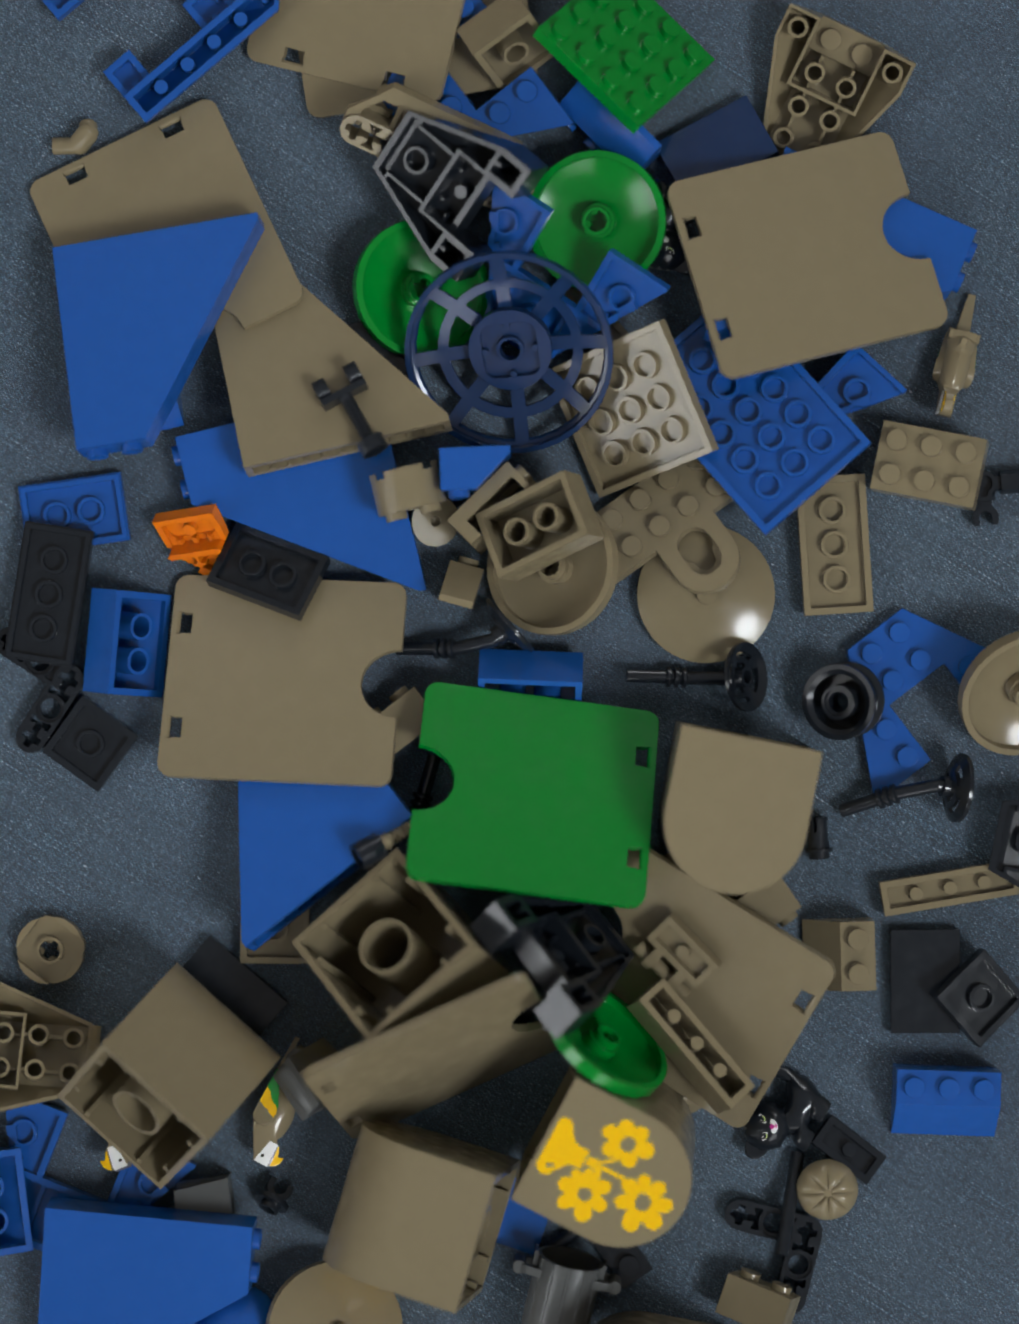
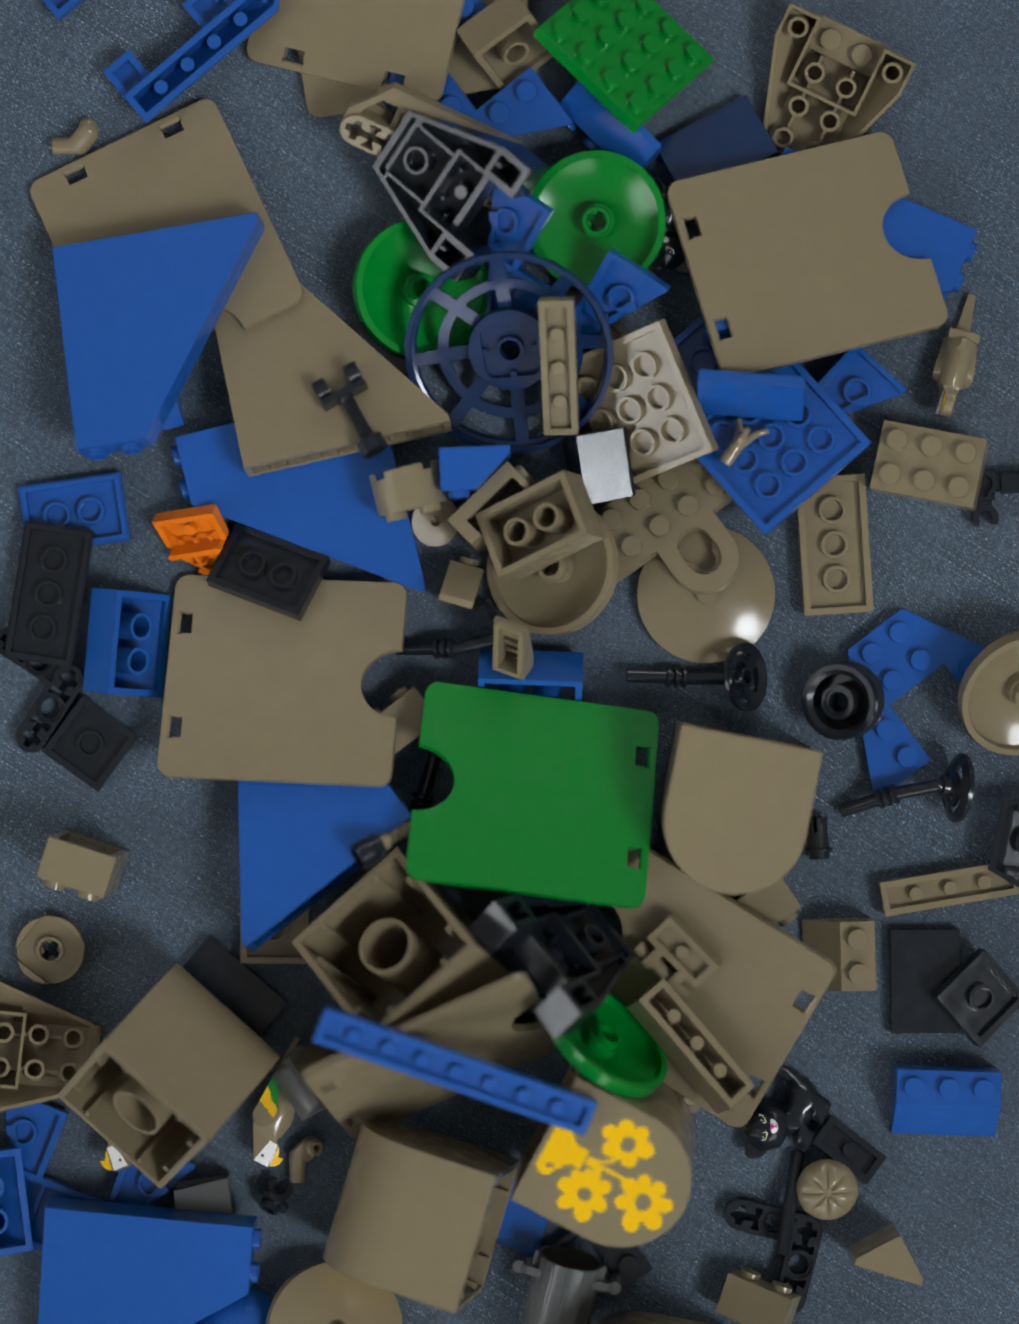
(82, 865): none -> dark tan brick
(300, 1155): none -> dark tan arm
(454, 1070): none -> blue plate
(511, 648): none -> dark tan slope
(558, 365): none -> dark tan plate
(602, 461): none -> slope
(740, 440): none -> dark tan bar
(751, 394): none -> blue tile
(886, 1254): none -> dark tan slope

